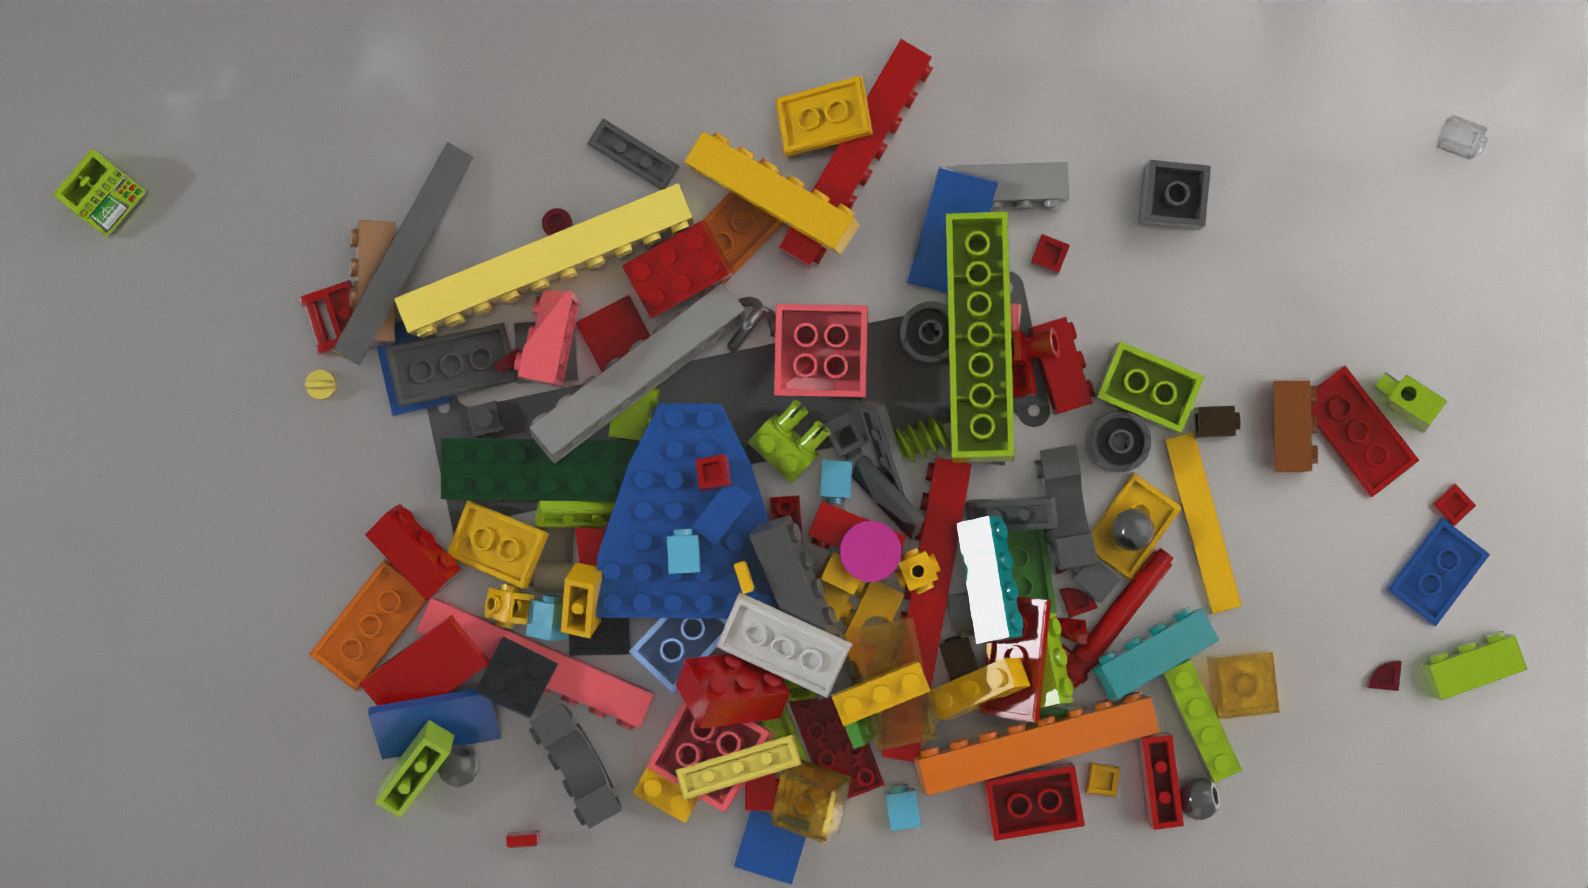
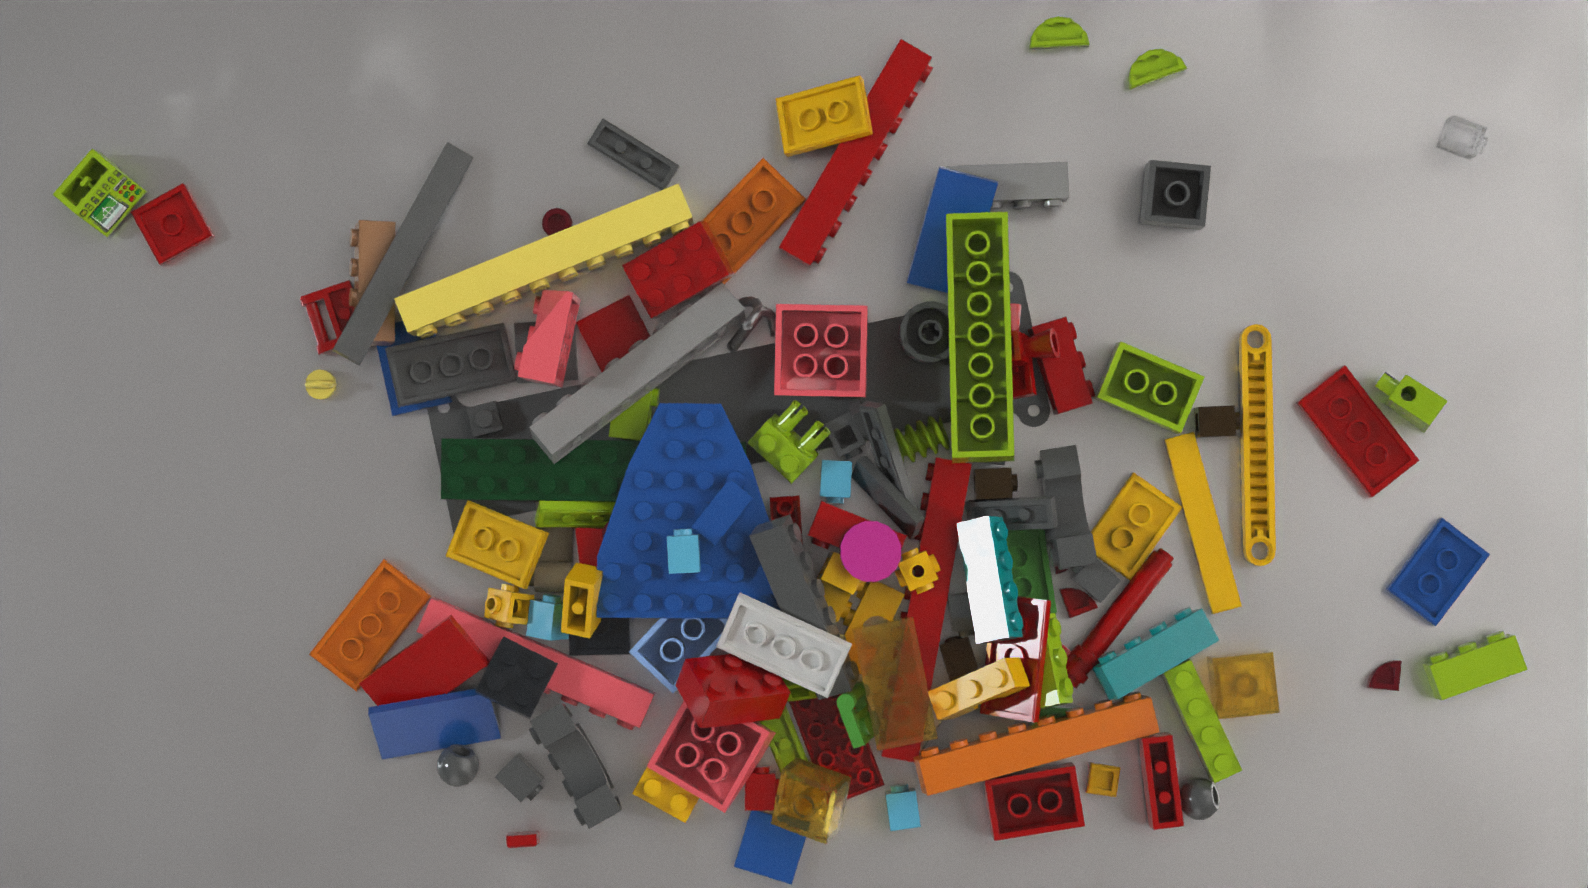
(172, 224): none -> red tile
(413, 551): red brick -> none
(414, 768): lime brick -> none
(506, 361): dark red tile -> none
(520, 778): none -> dark grey brick
(713, 472): red tile -> none
(738, 767): light yellow tile -> none
(744, 576): yellow tile -> none
(772, 192): yellow brick -> none
(880, 692): yellow brick -> none
(994, 483): none -> dark brown brick
(1050, 253): red tile -> none
(1058, 33): none -> lime tile
(1074, 630): red tile -> none
(1133, 529): dark grey piece -> none
(1136, 441): dark grey brick -> none
(1154, 66): none -> lime tile
(1257, 445): none -> yellow gear
(1294, 425): dark orange brick -> none
(1453, 504): red tile -> none

